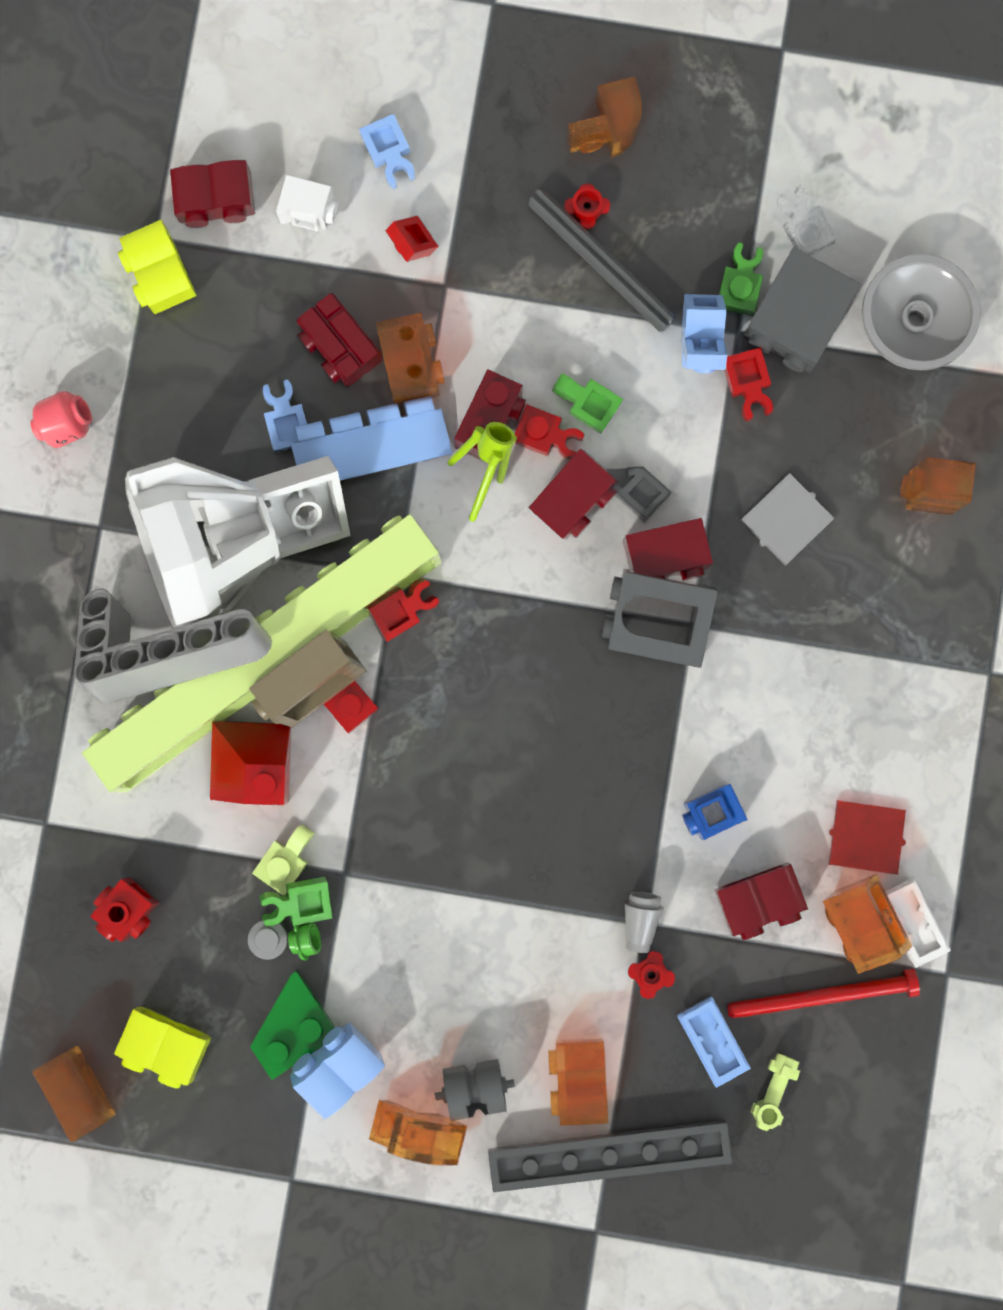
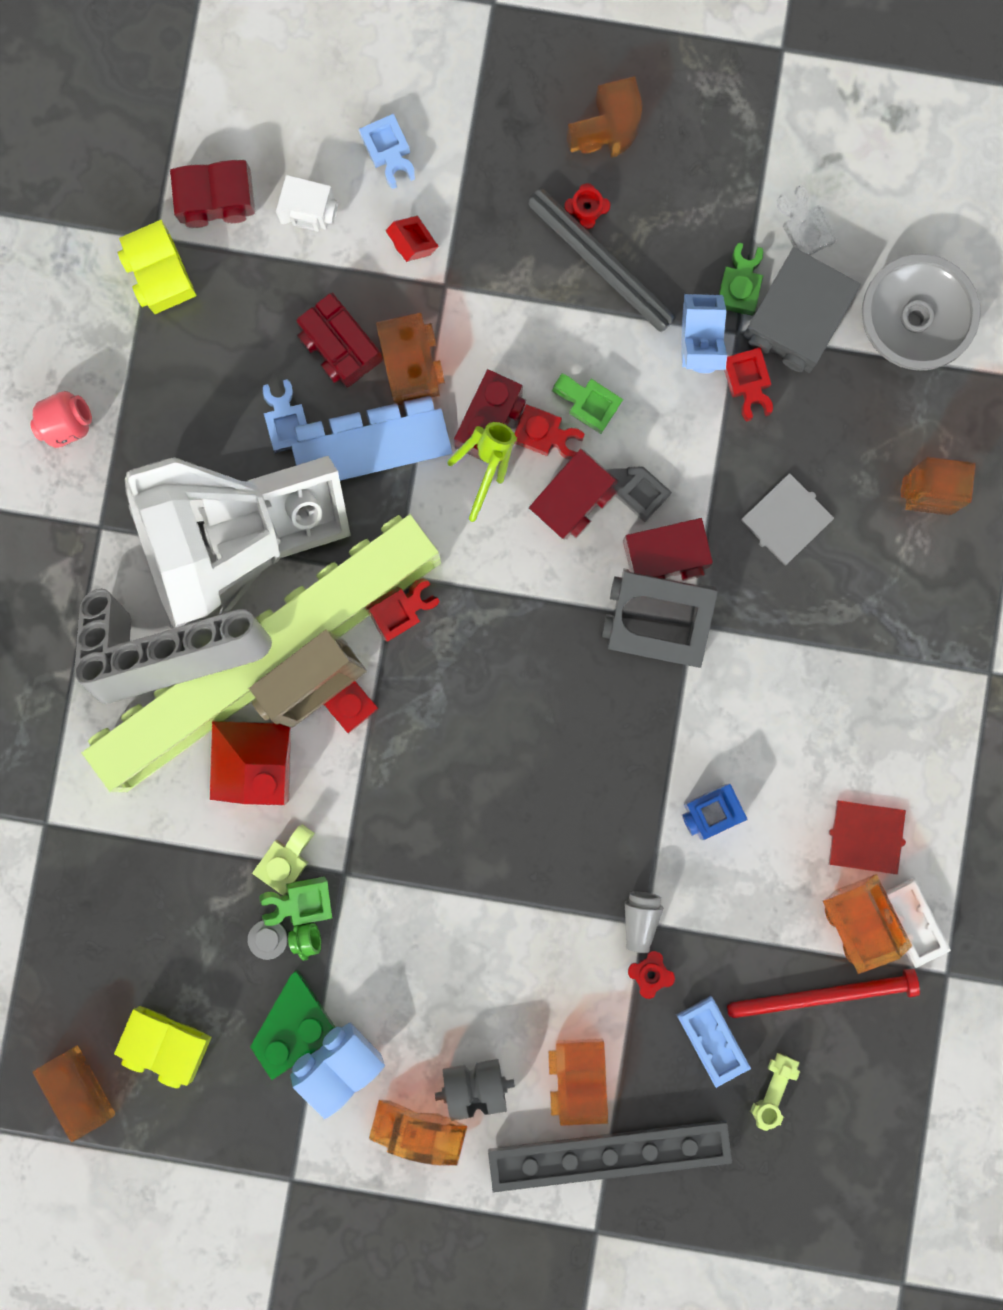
(136, 905): red brick -> none
(761, 900): dark red brick -> none

